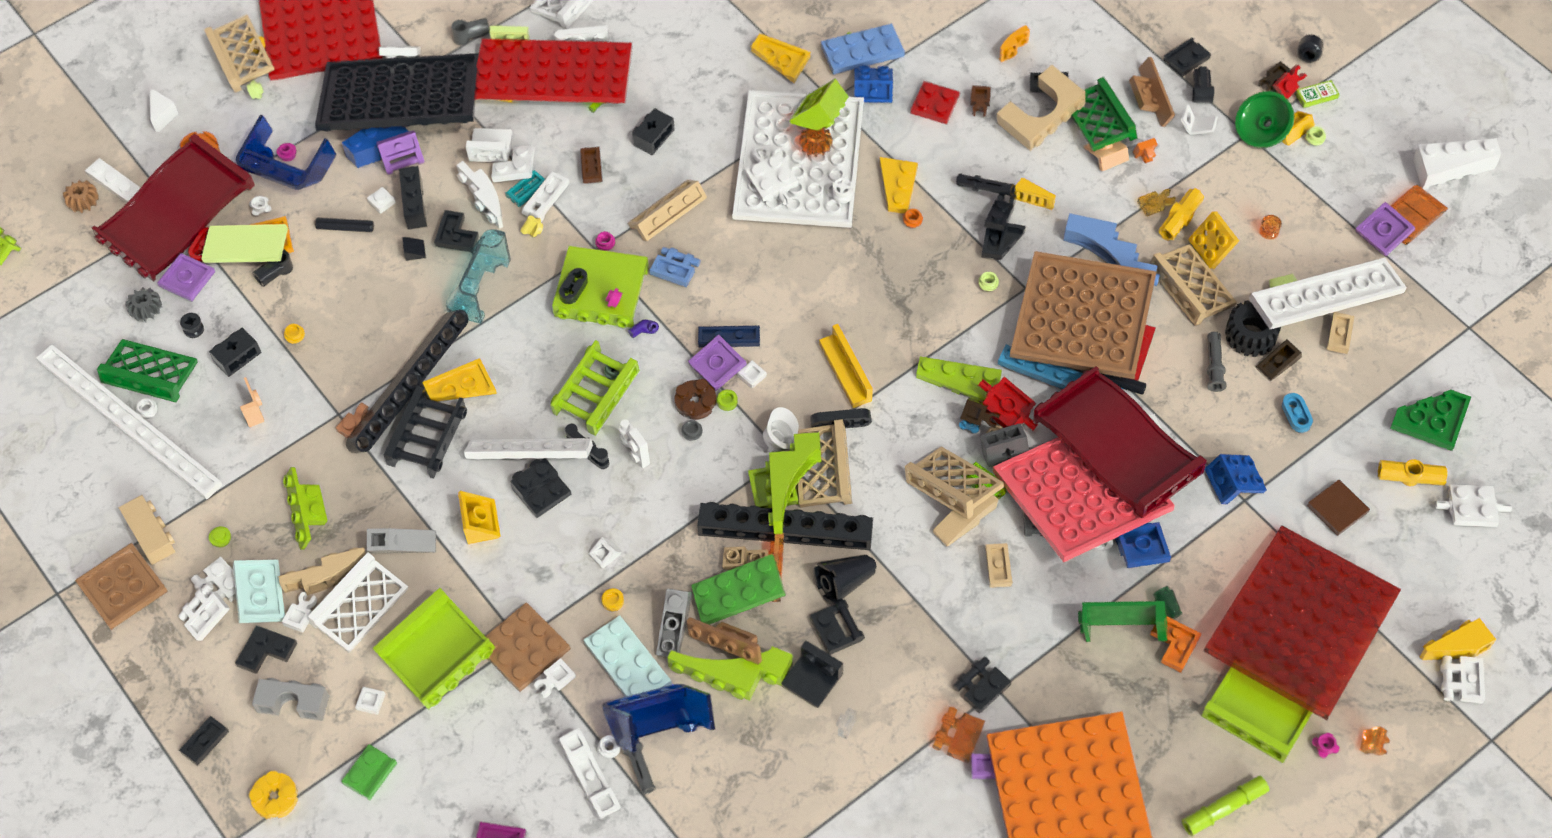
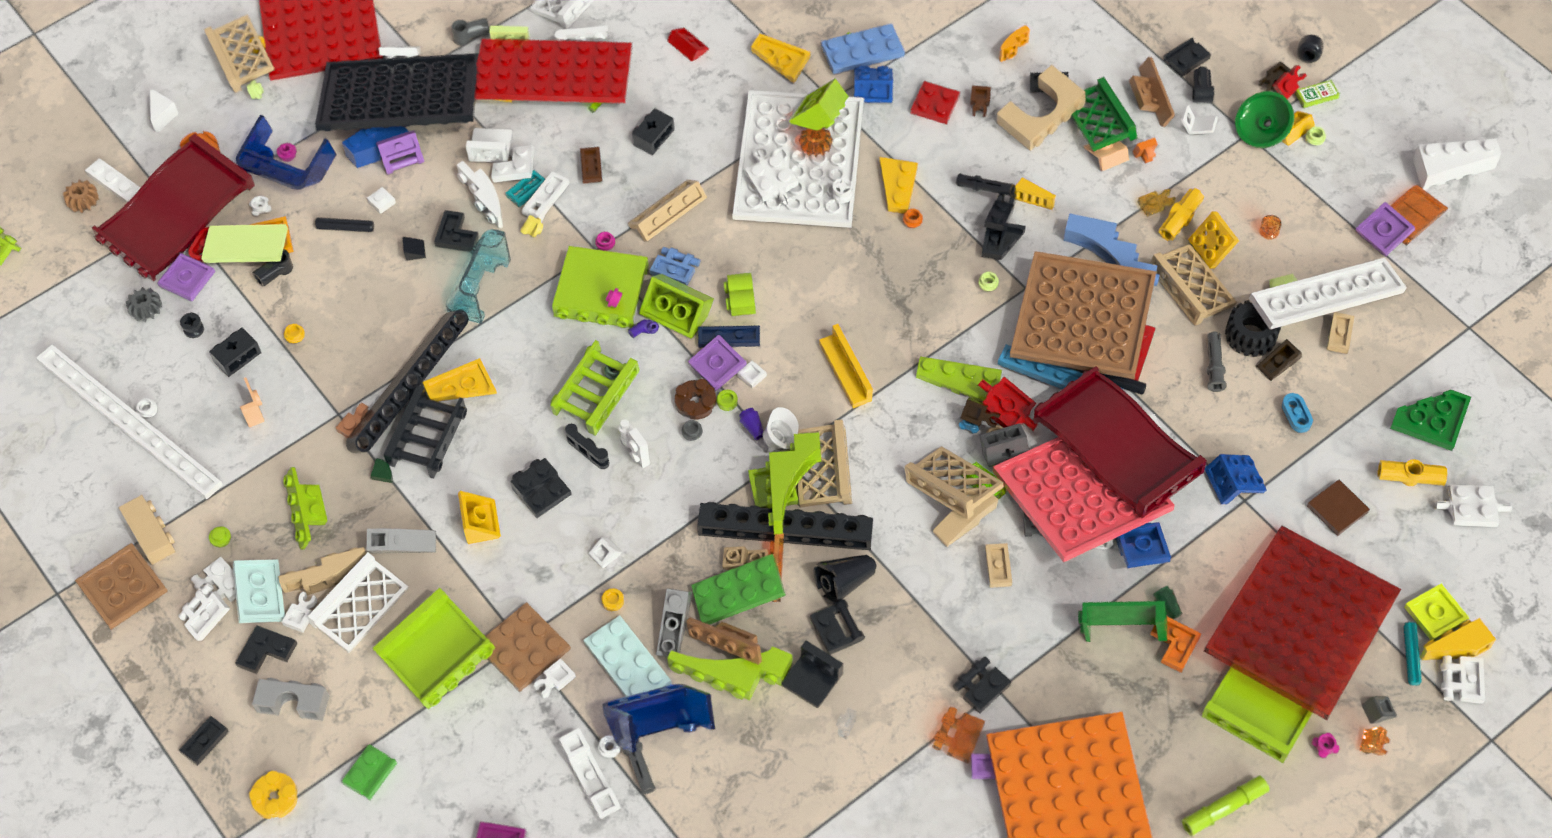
(140, 381): green fence -> none
(370, 700): white tile -> none
(381, 471): none -> dark green tile
(412, 197): black arch -> none
(528, 448): white plate -> none
(576, 287): black beam -> none
(675, 305): none -> lime slope
(687, 43): none -> red slope
(741, 294): none -> lime brick
(751, 421): none -> dark purple cone
(852, 418): black beam -> none
(1379, 709): none -> dark grey slope
(1412, 653): none -> teal axle
(1436, 612): none -> neon yellow plate

